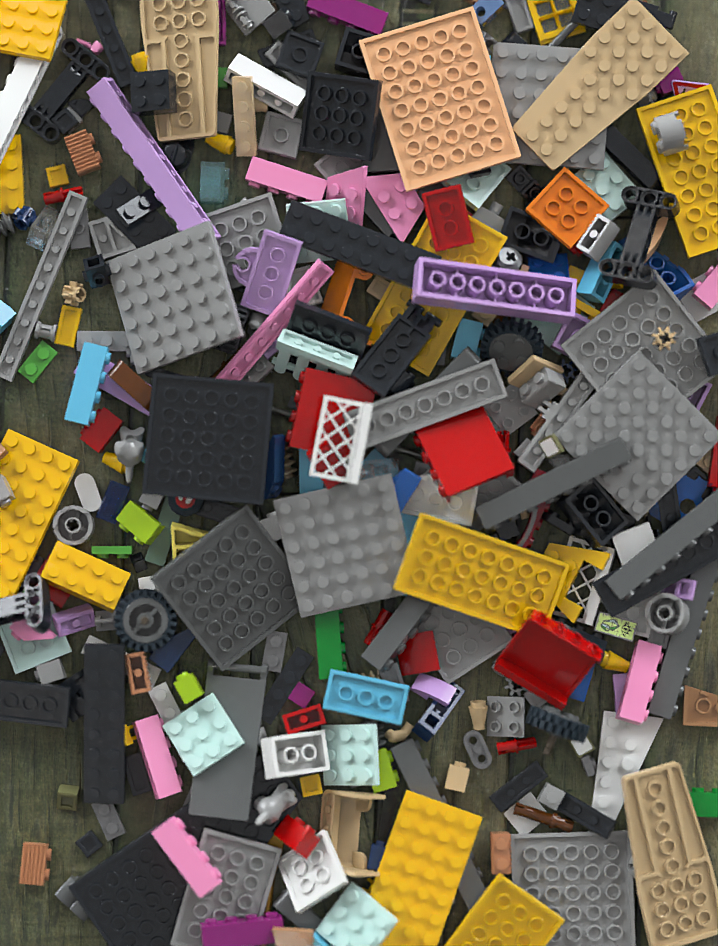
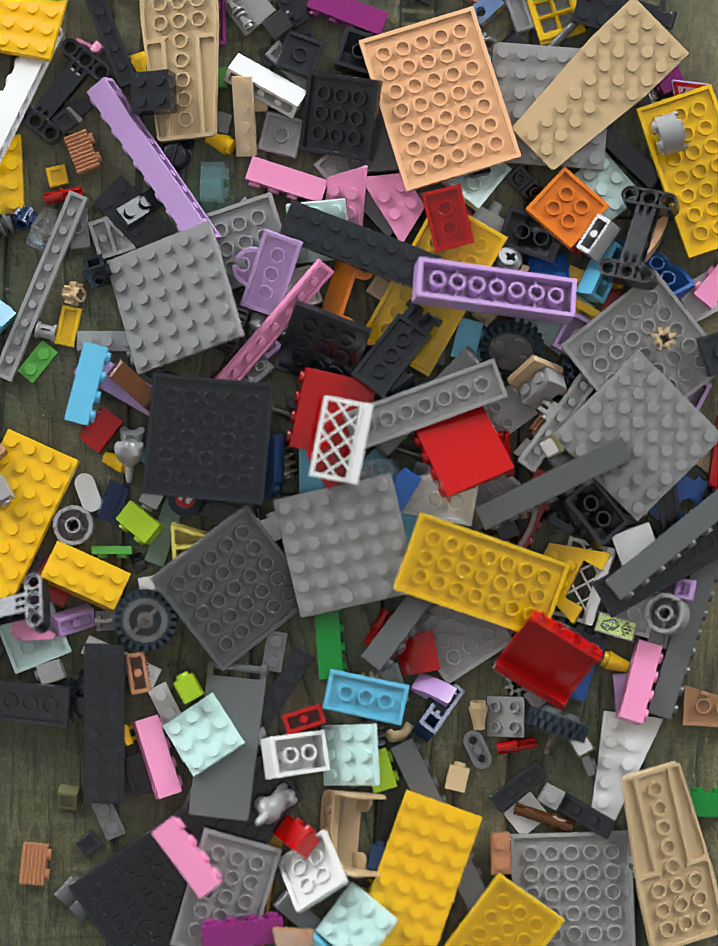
(169, 654): dark blue slope -> none
(301, 695): magenta tile -> none
(311, 785): yellow plate -> none
(312, 351): light aqua fence -> none

